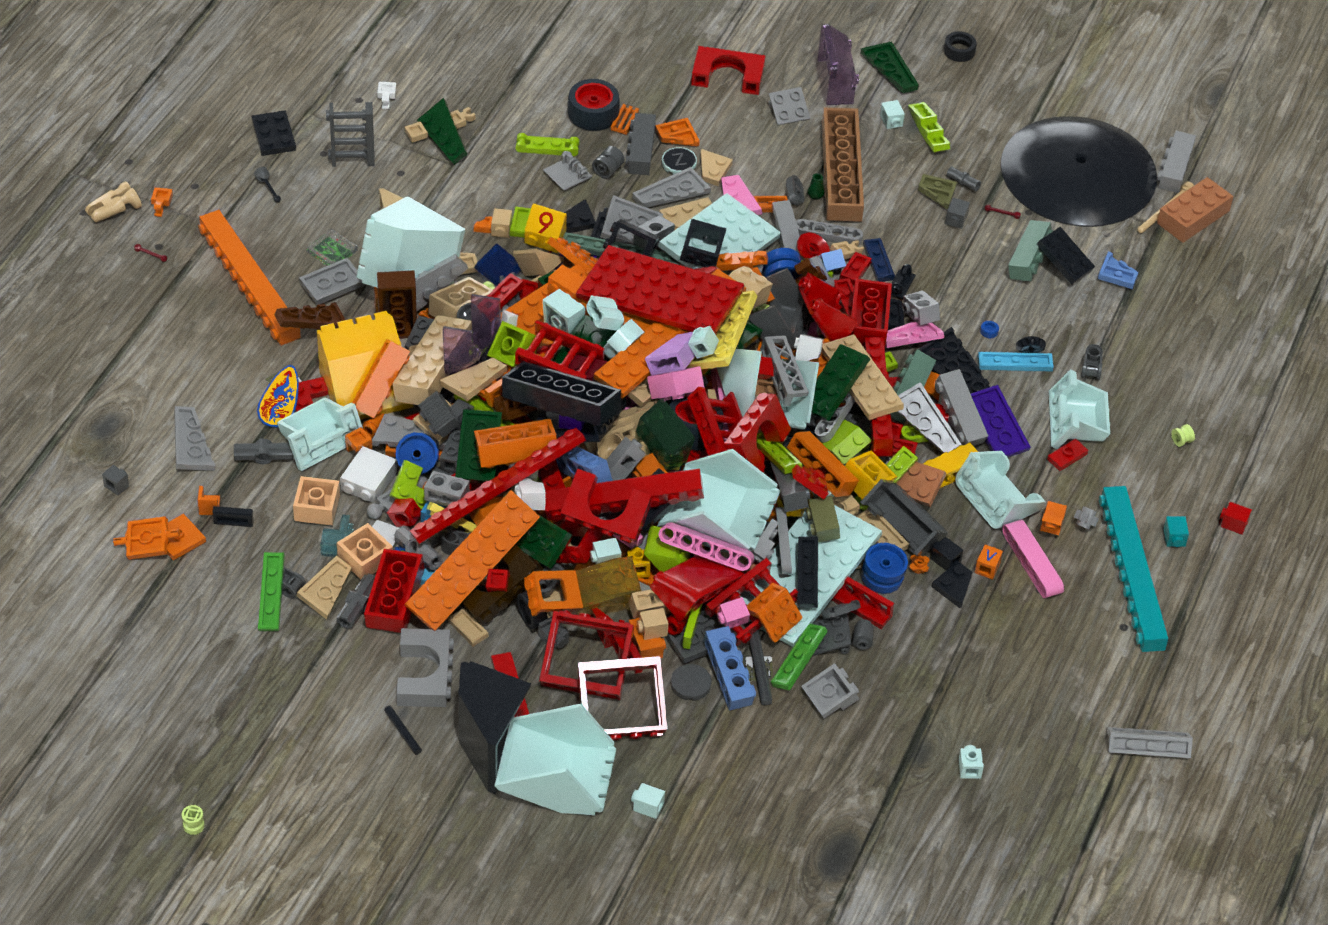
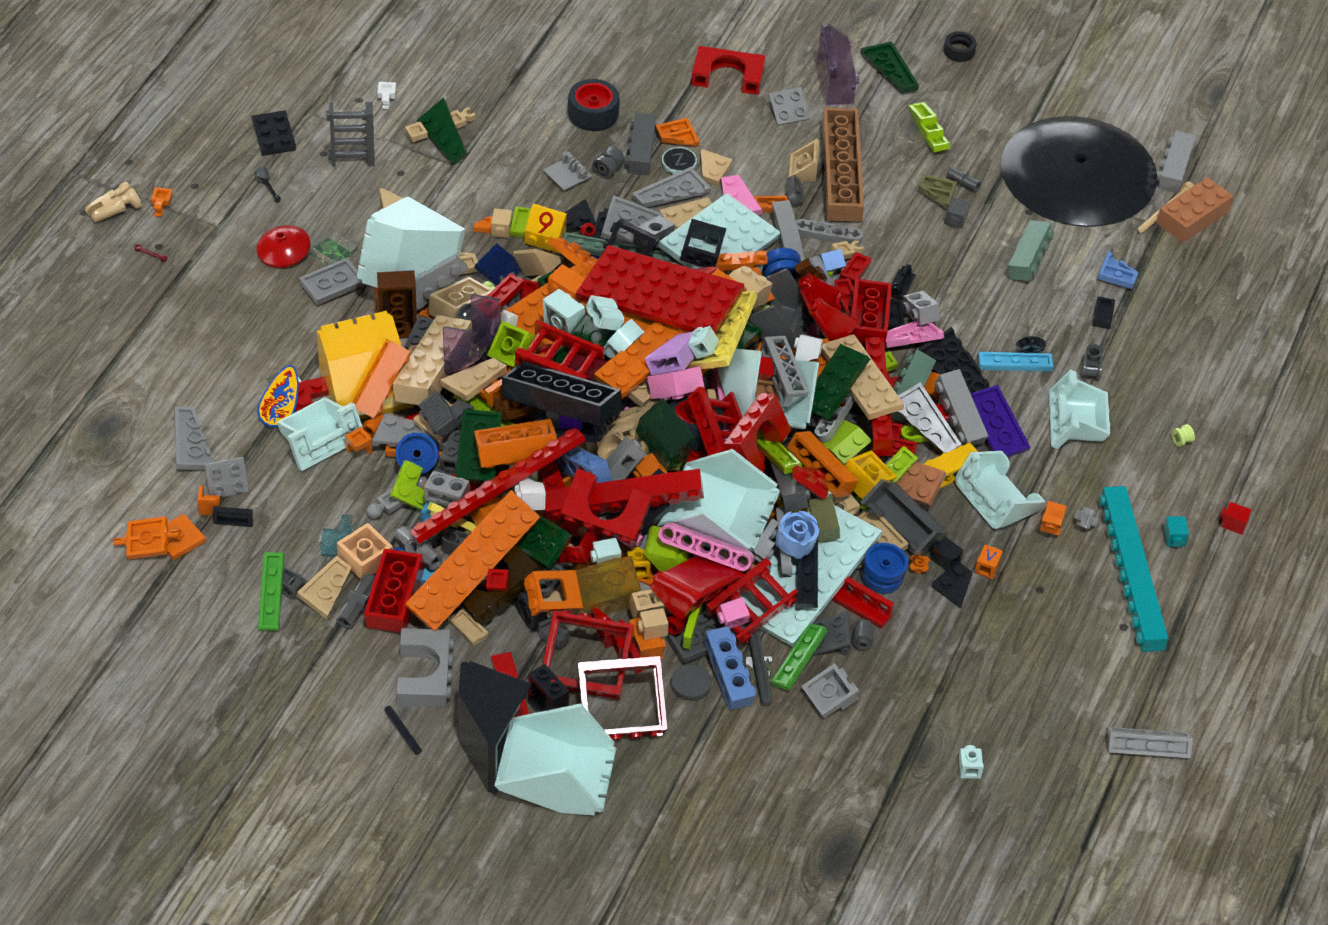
(115, 480): dark grey plate -> none
(193, 819): yellowish green wheel -> none
(227, 477): none -> light grey hinge
(247, 274): orange brick -> none
(262, 451): dark grey piece -> none
(283, 246): none -> red dish
(309, 317): reddish brown wing -> none
(316, 500): light nougat brick -> none
(368, 474): white brick -> none
(386, 531): white sticker -> none
(404, 512): red brick -> none
(544, 693): none -> black window
(546, 145): lime plate -> none
(590, 227): none -> red pin
(623, 109): orange tile -> none
(648, 800): light aqua brick -> none
(775, 611): orange bracket -> none
(797, 534): none -> light blue brick
(805, 162): none -> tan slope
(811, 245): red dish -> none
(816, 187): dark green cone -> none
(840, 609): dark grey tile -> none
(880, 263): dark blue tile -> none
(892, 114): light aqua brick -> none
(989, 329): blue tile -> none
(1016, 215): dark red hinge -> none
(1033, 558): bright pink beam -> none
(1065, 255): black plate -> none
(1067, 454): red plate -> none
(1103, 312): none -> black tile

